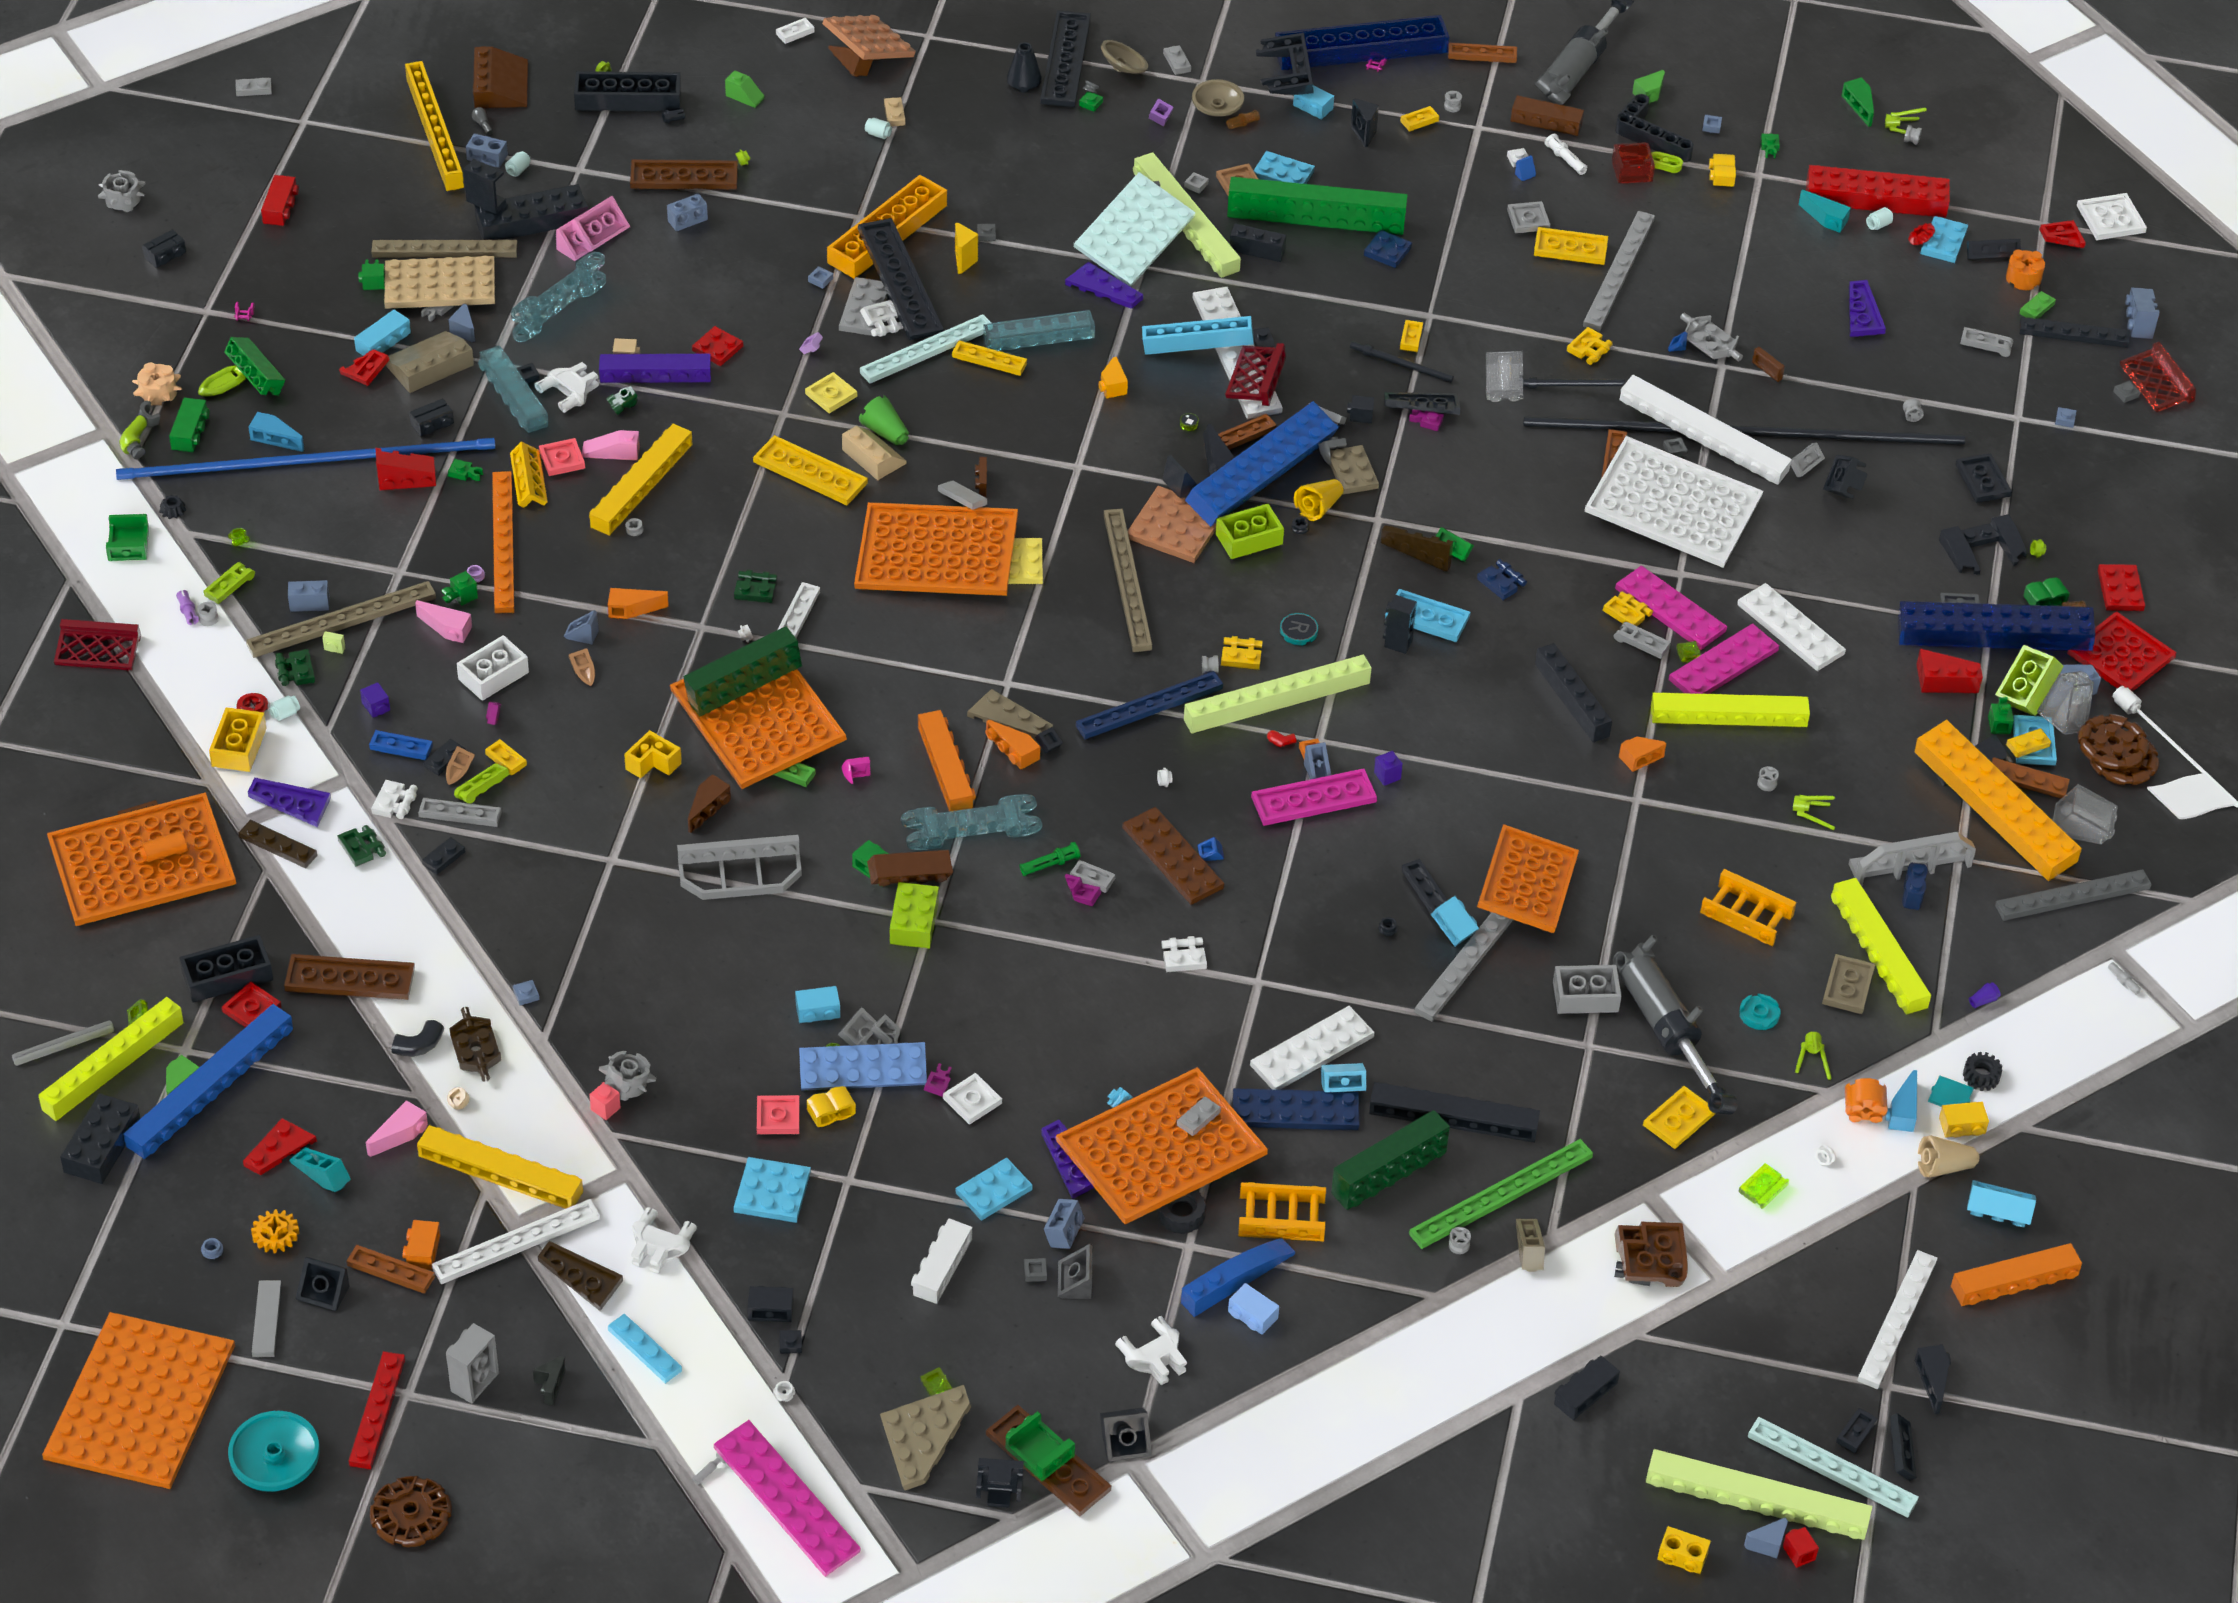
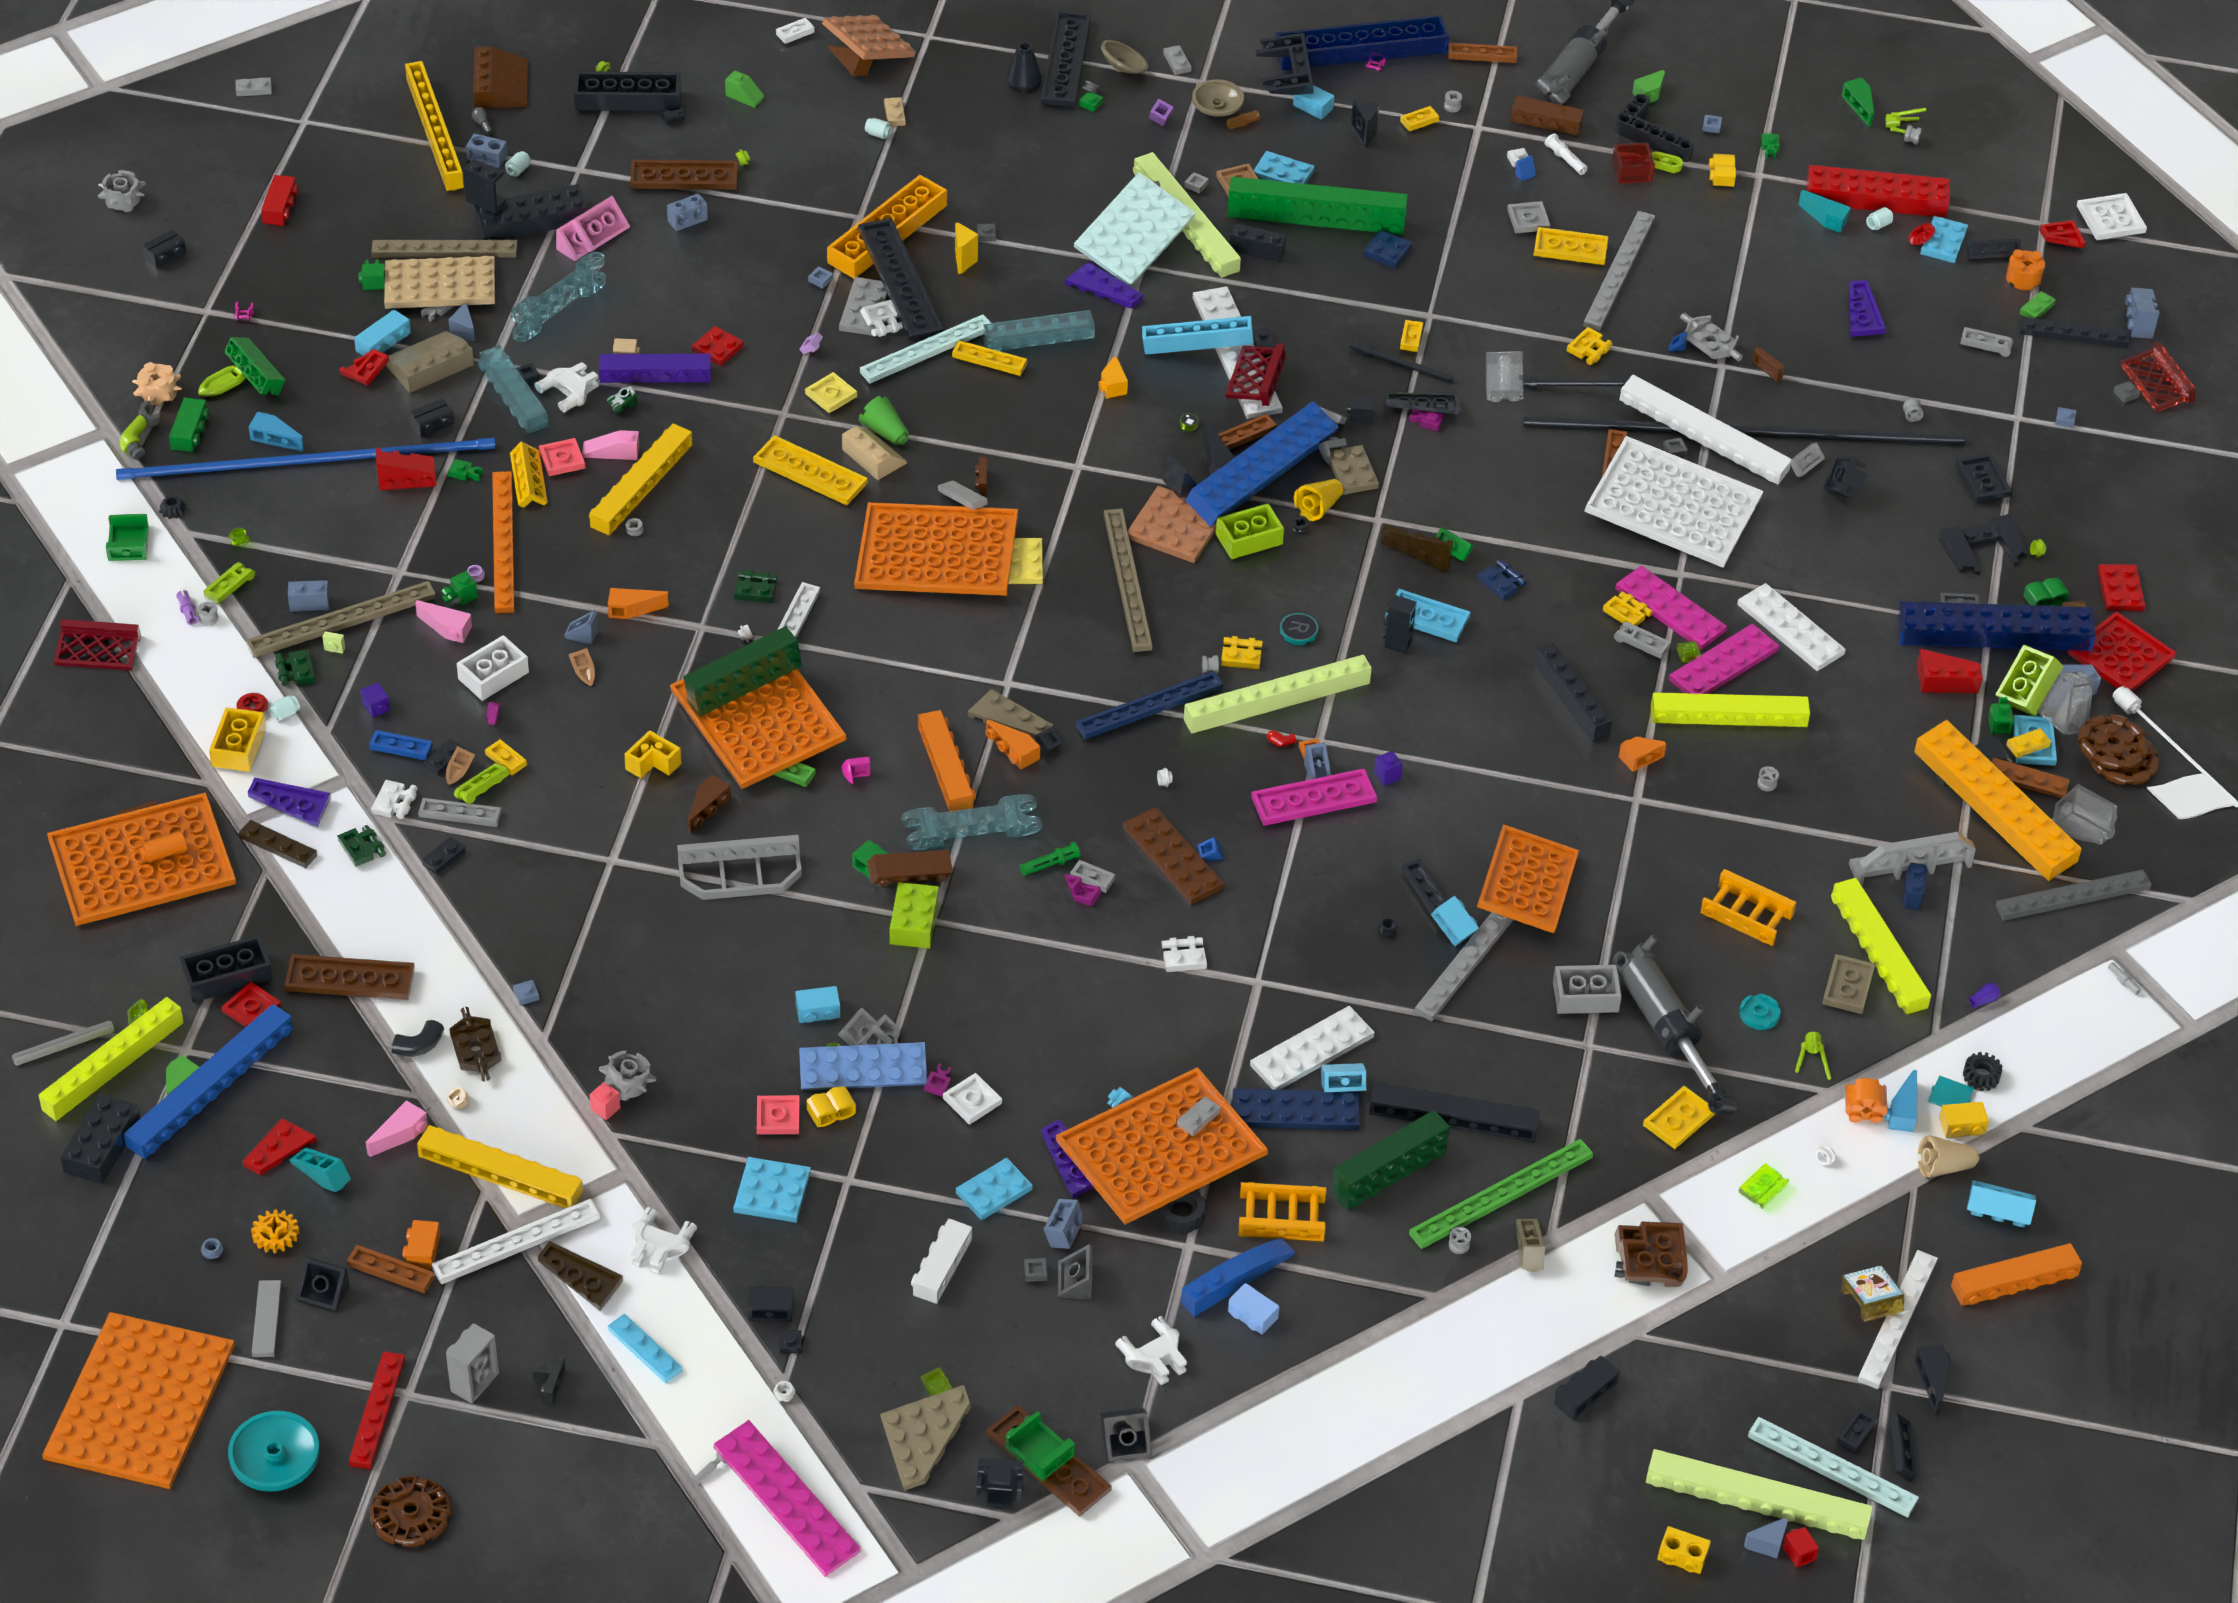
(1802, 804): lime plant -> none
(1874, 1292): none -> panel

